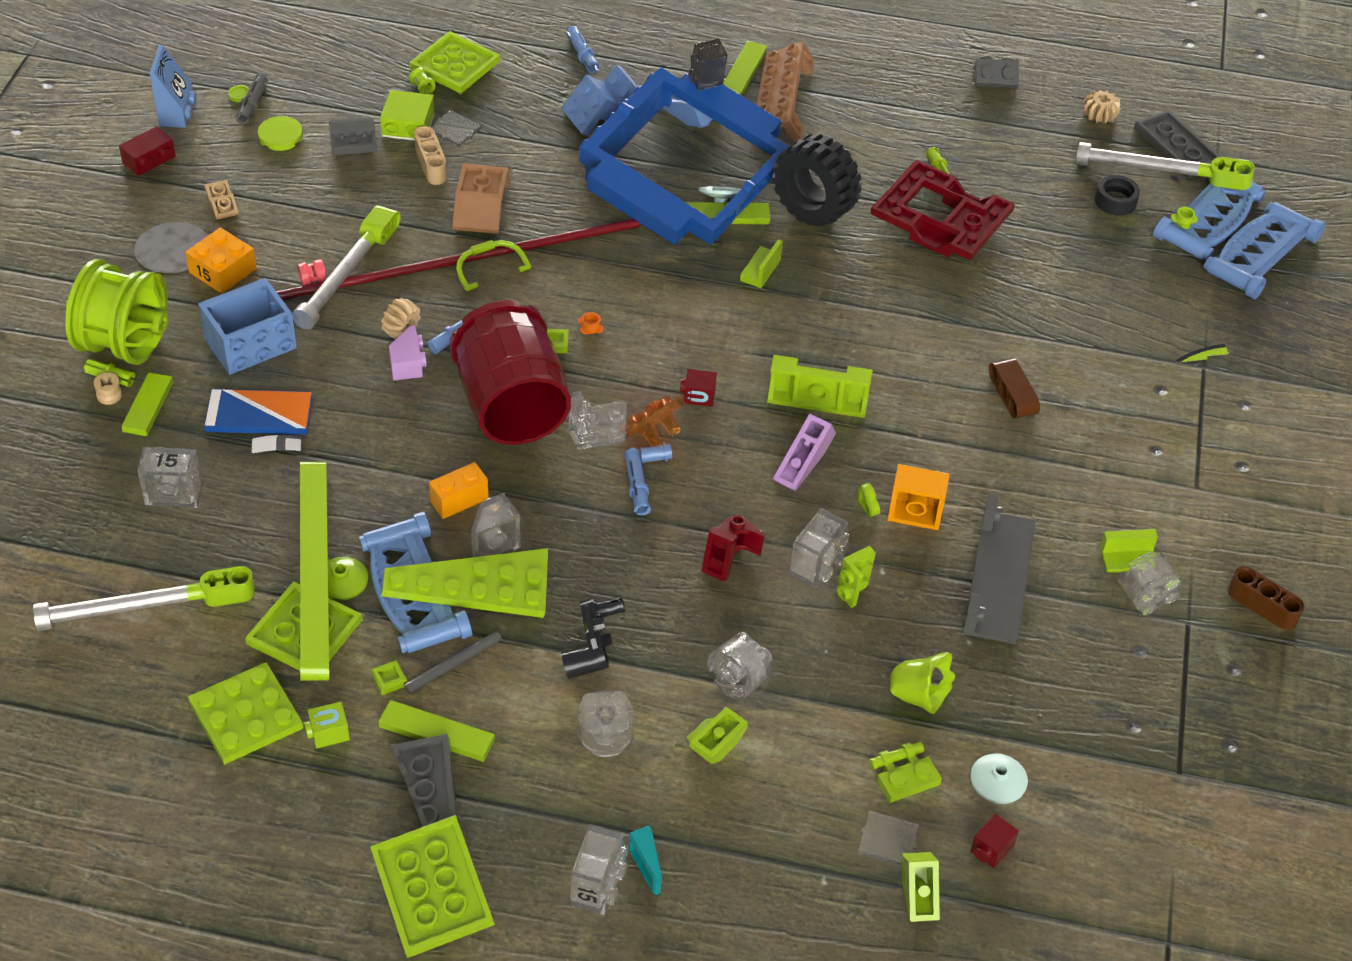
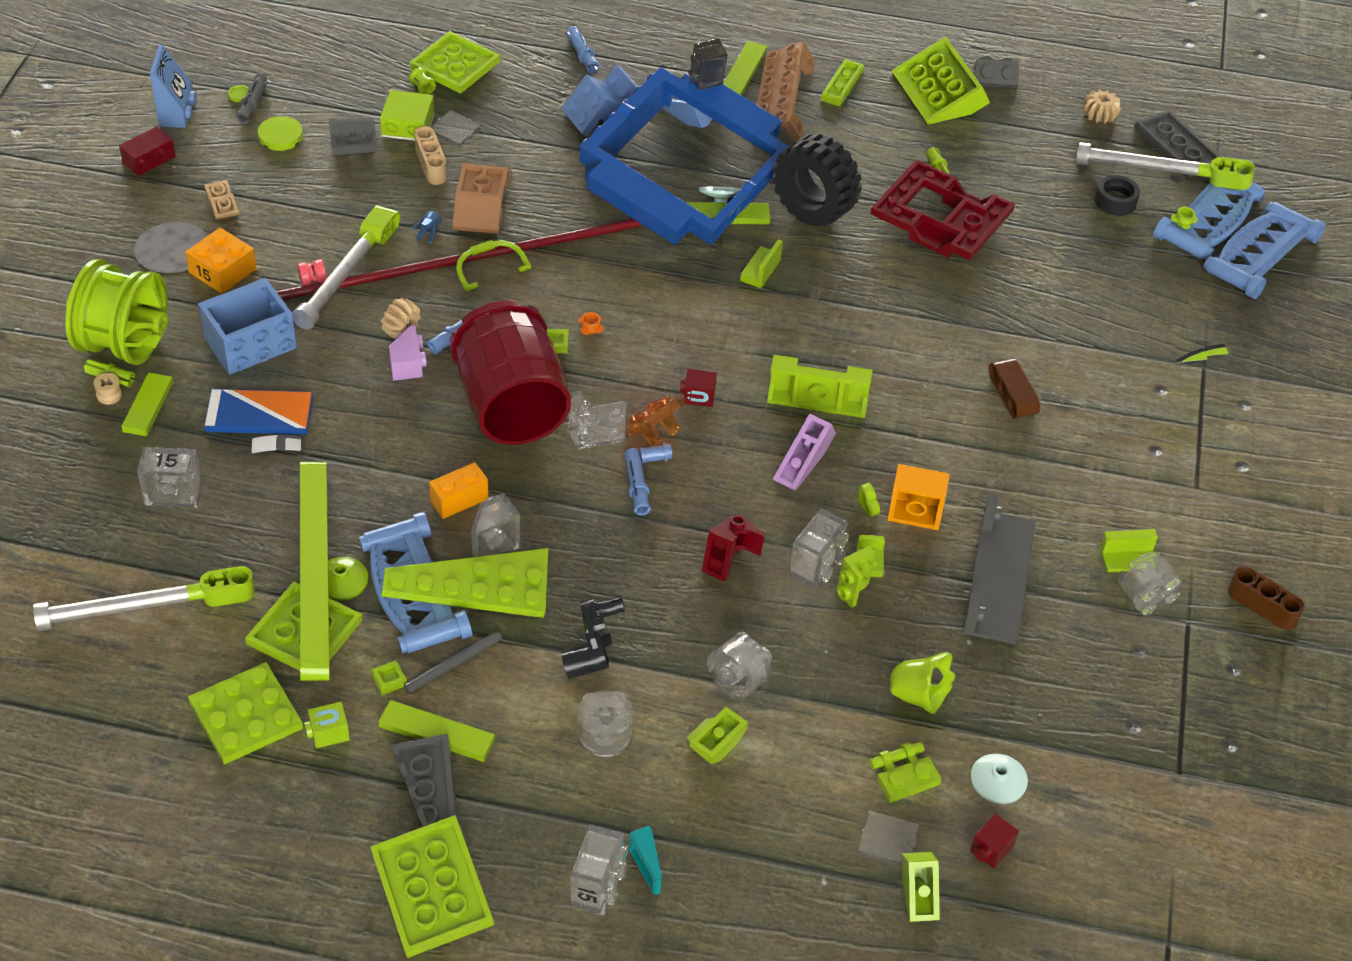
(429, 222): none -> flat silver piece
(842, 82): none -> lime tile
(877, 544): none -> lime bracket
(941, 83): none -> lime slope

